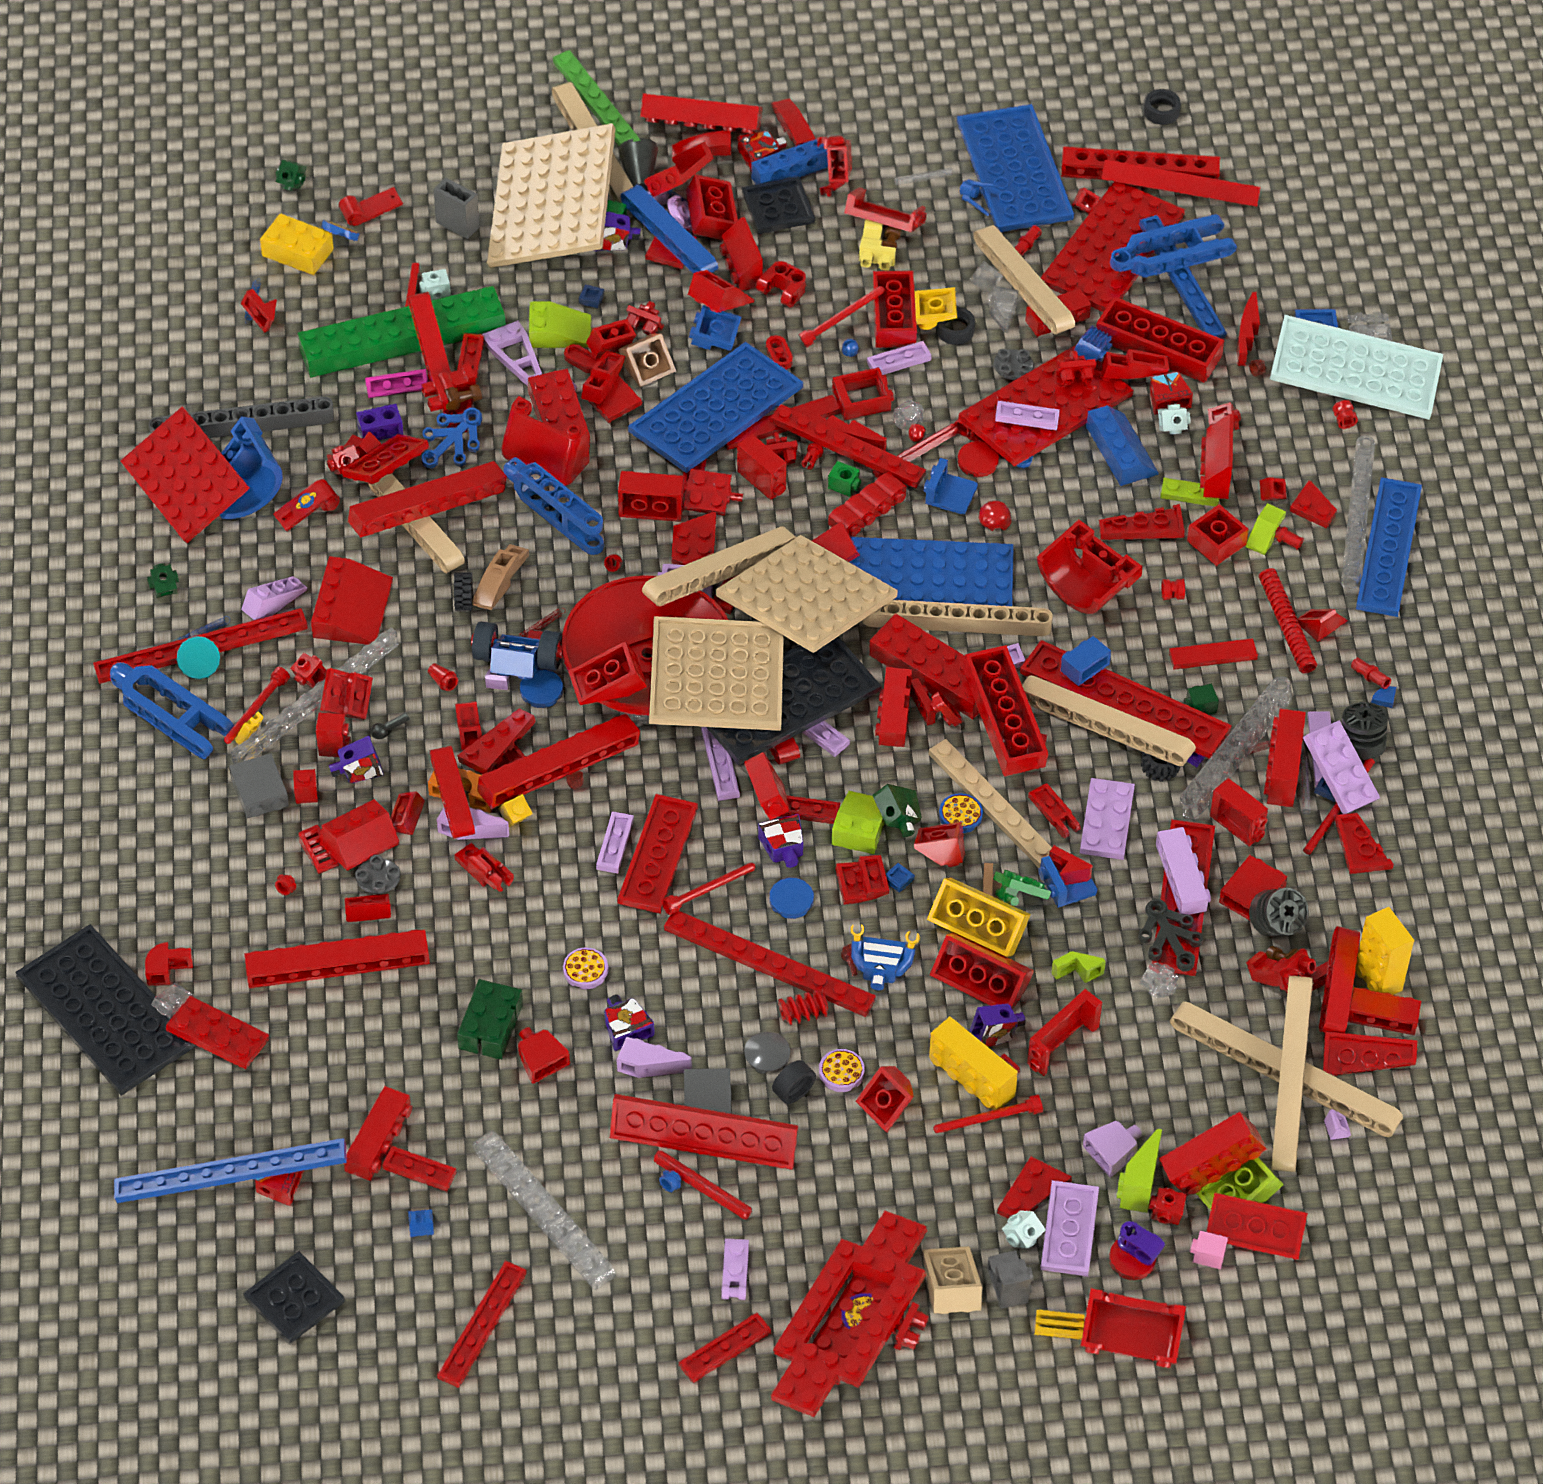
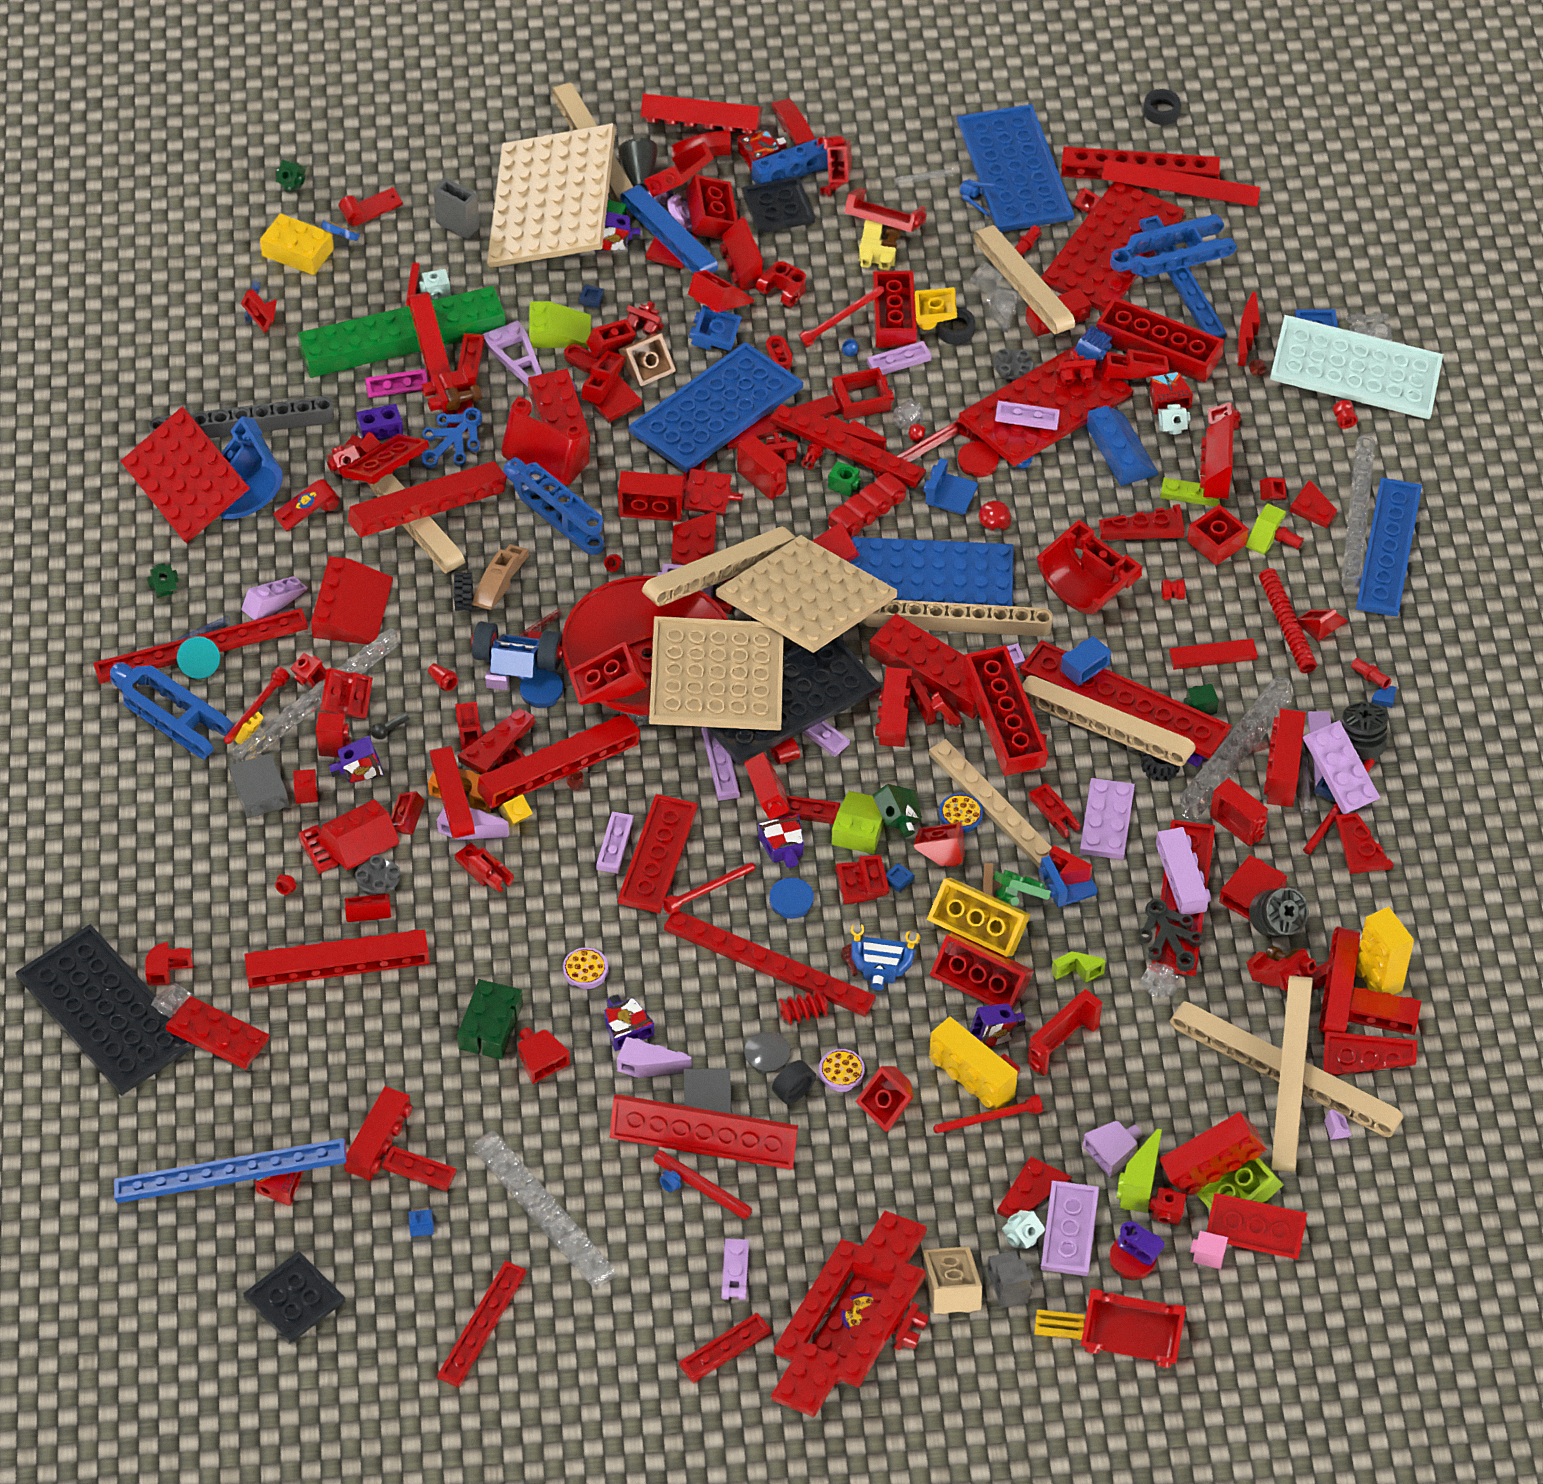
(593, 96): bright green plate -> none

